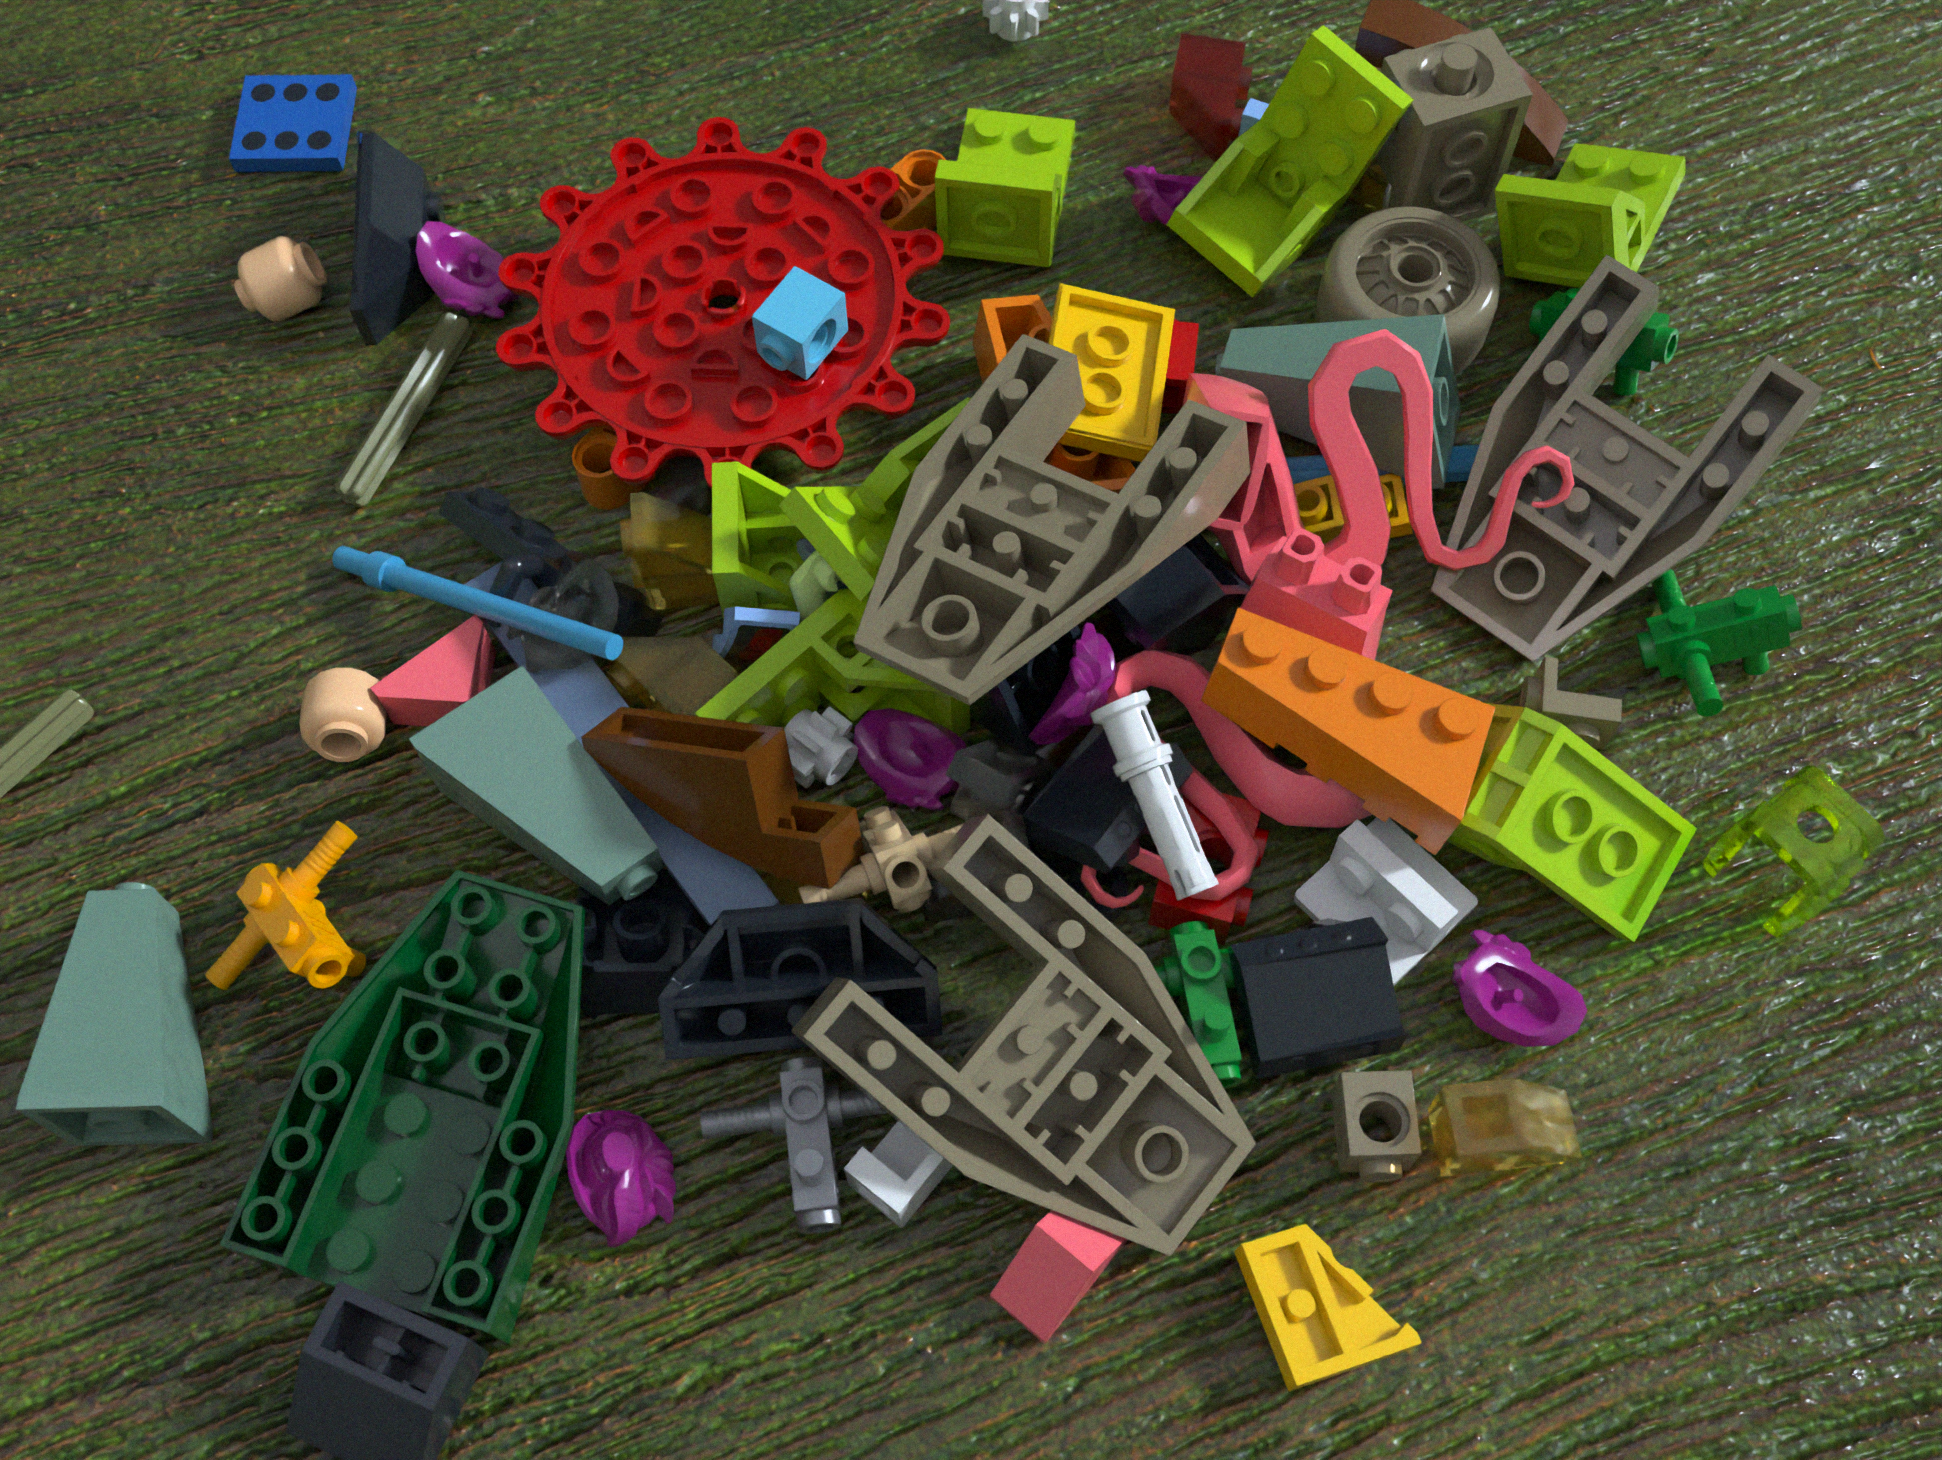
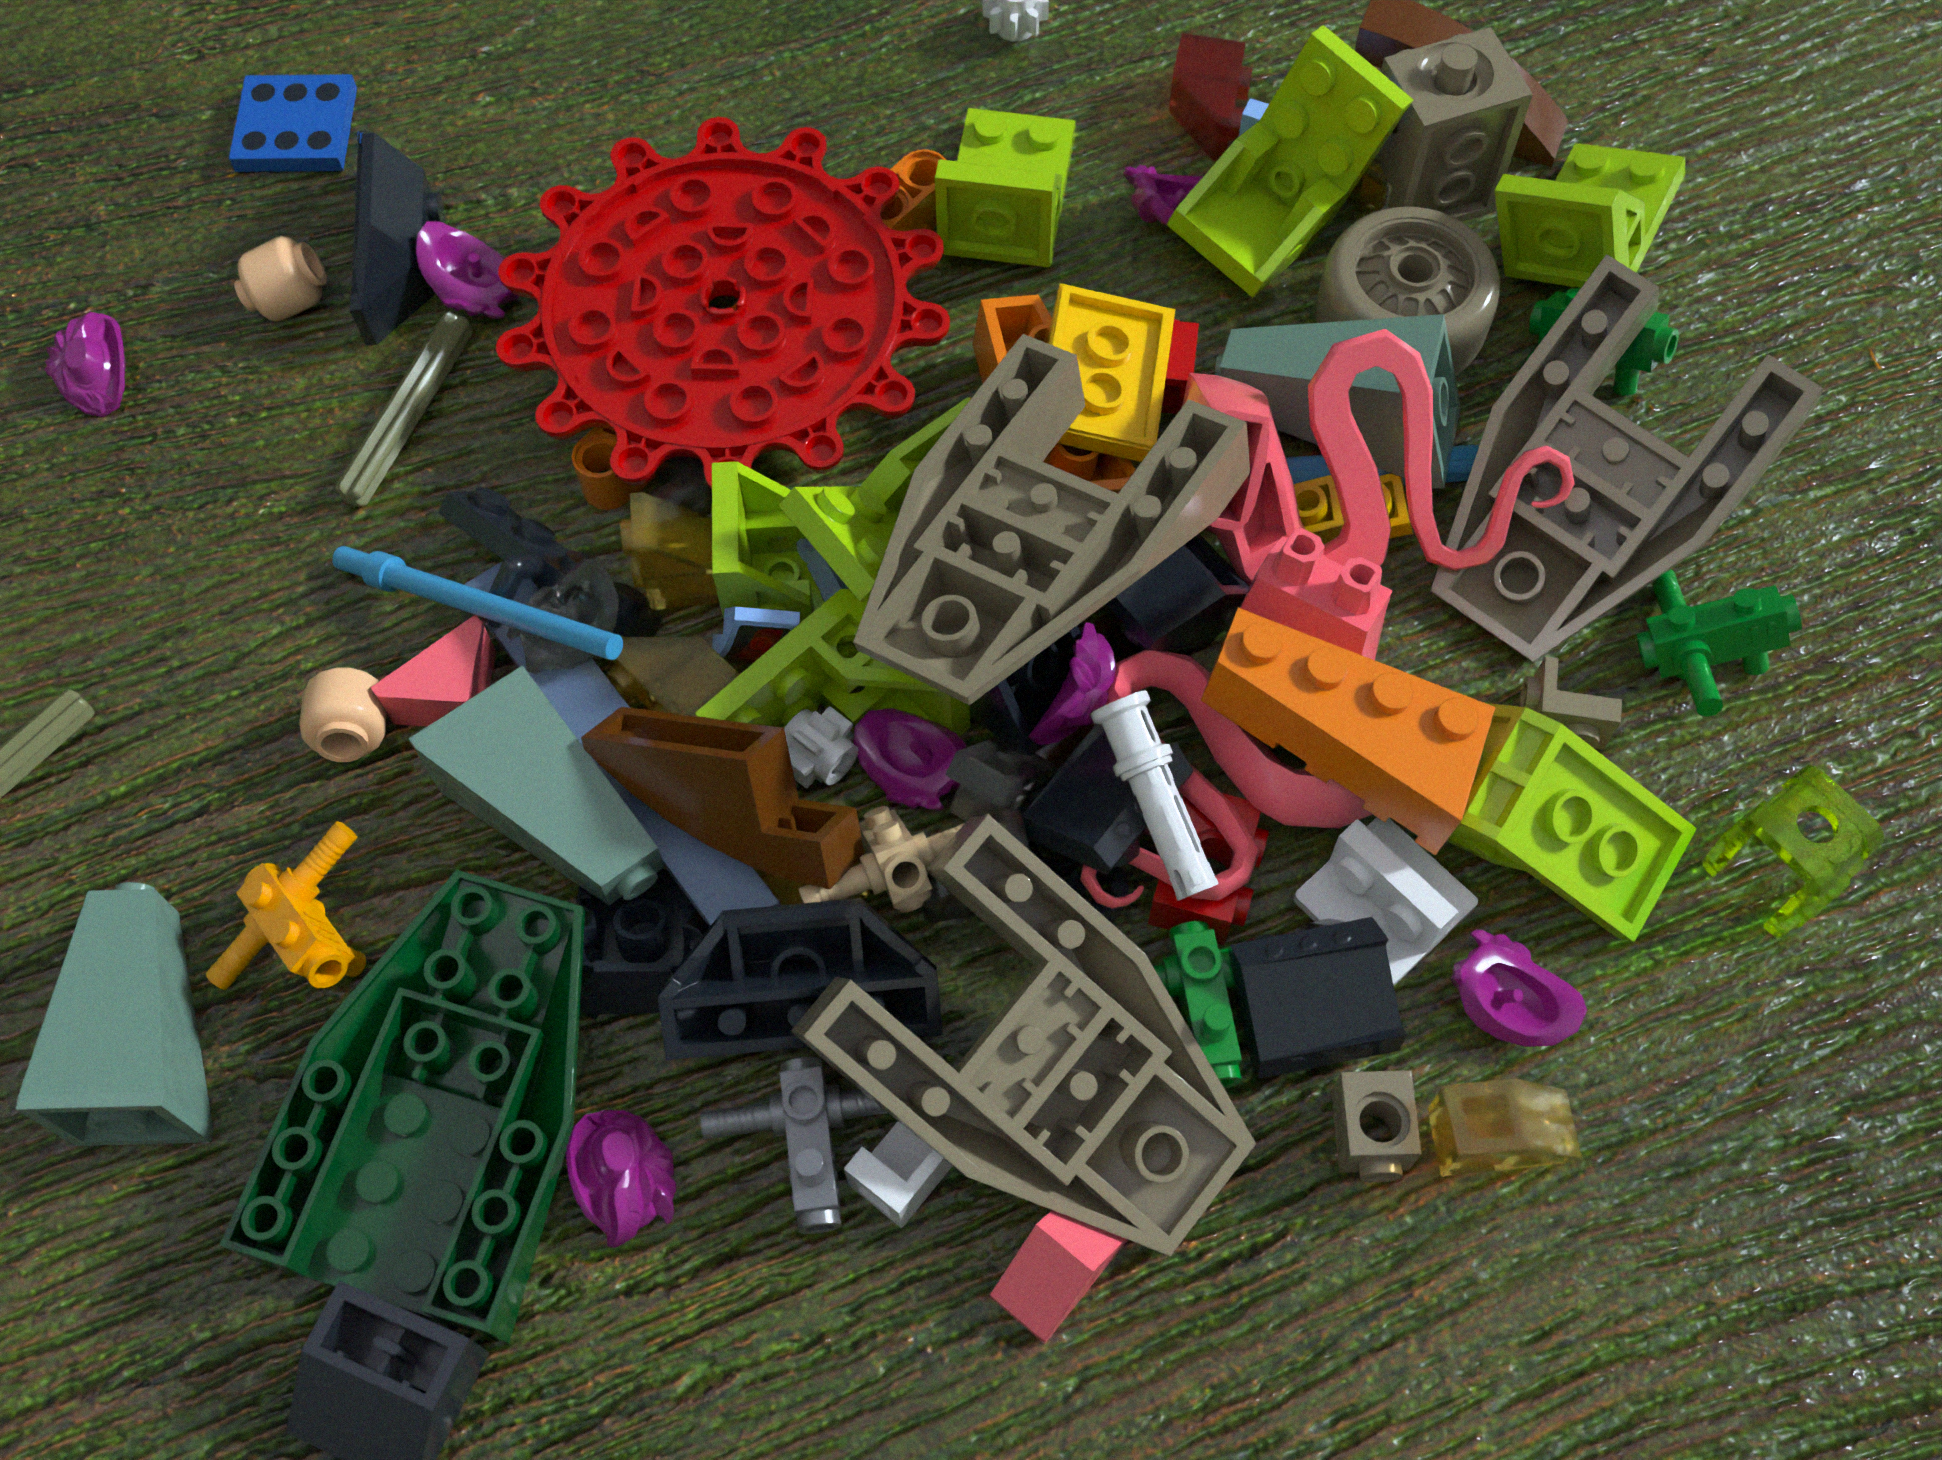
(89, 363): none -> magenta hat
(800, 323): medium azure brick -> none
(811, 584): yellowish green arm -> none
(1316, 1308): yellow wing -> none

